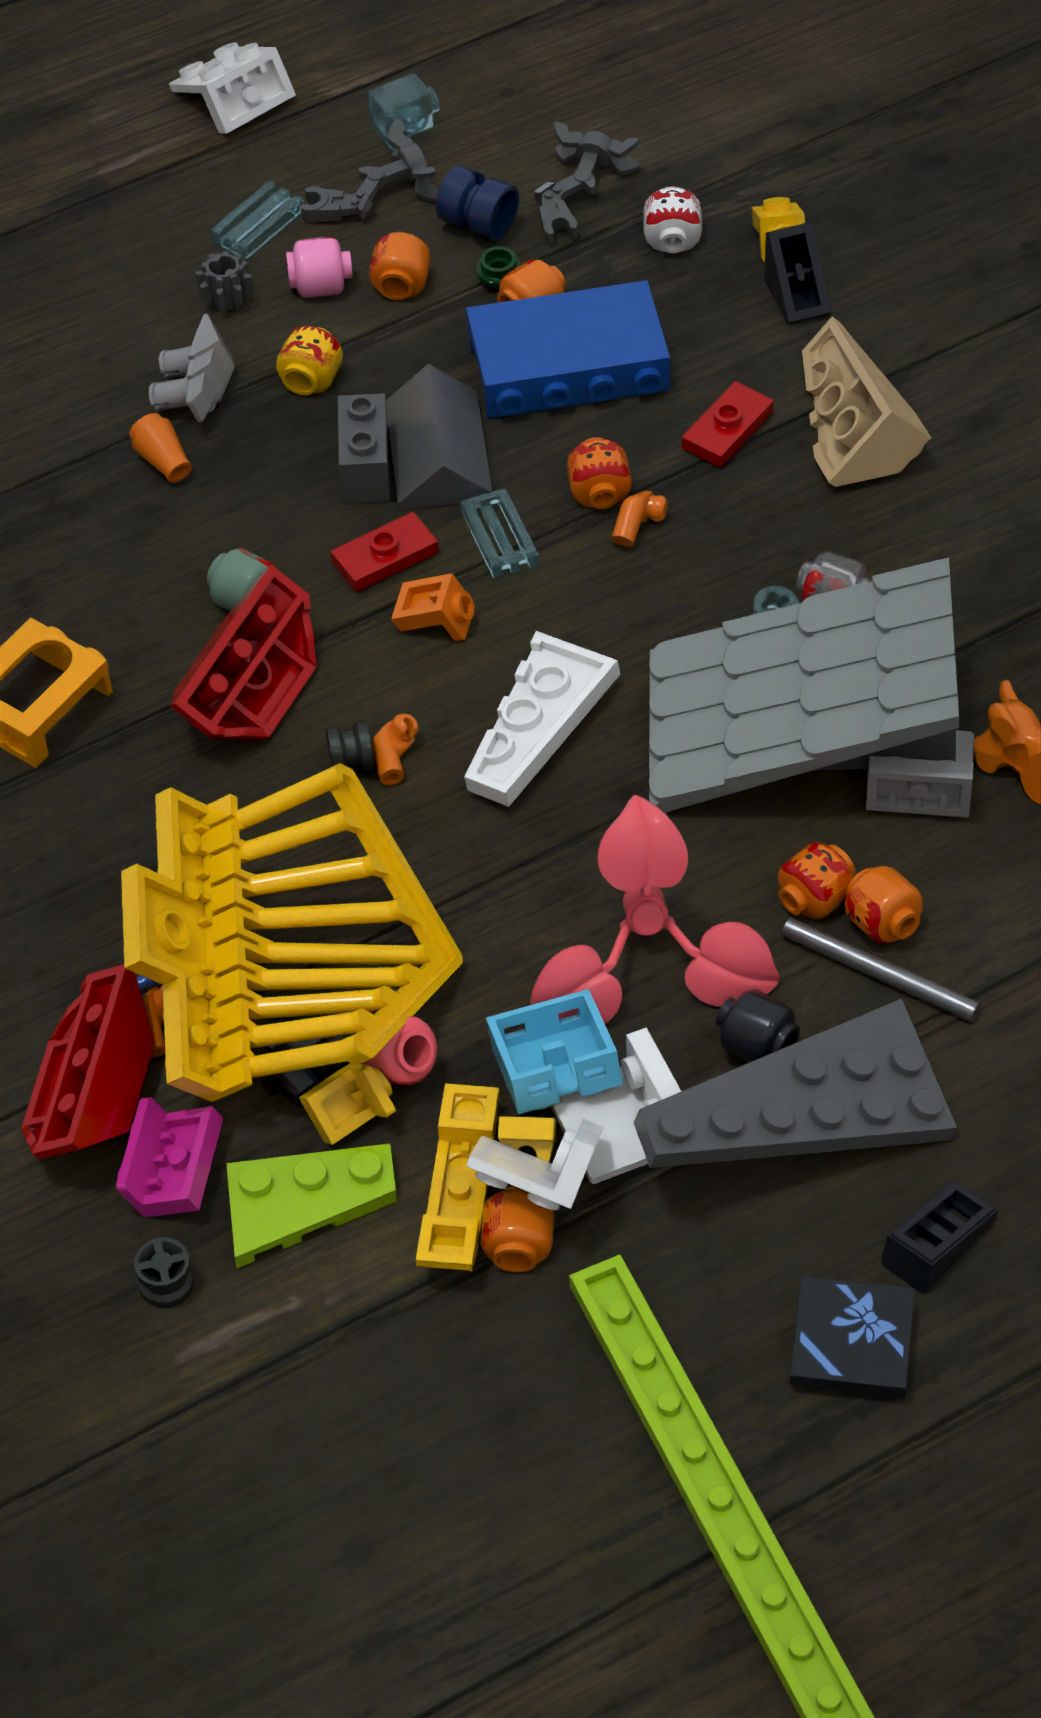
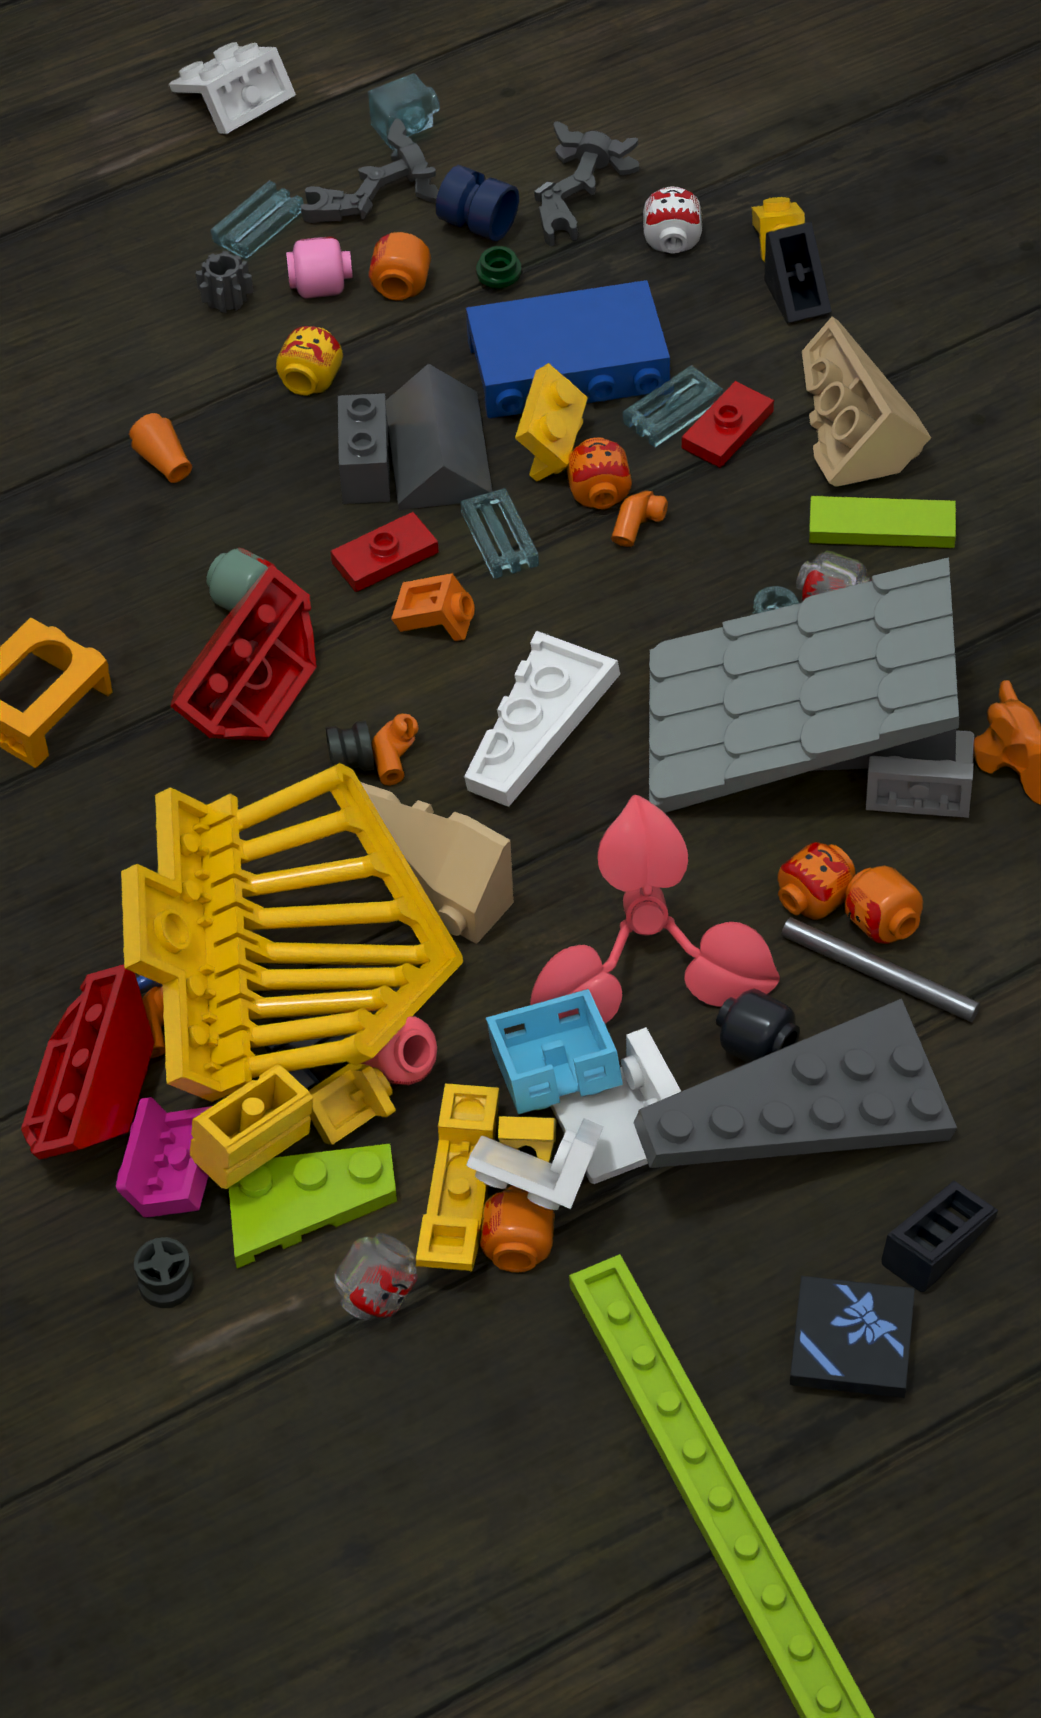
(206, 371): light grey connector -> none
(251, 1126): none -> yellow brick
(375, 1276): none -> clear head
(454, 859): none -> tan wedge
(531, 280): orange head -> none
(550, 421): none -> yellow bracket
(679, 408): none -> clear light blue tile
(882, 521): none -> lime tile

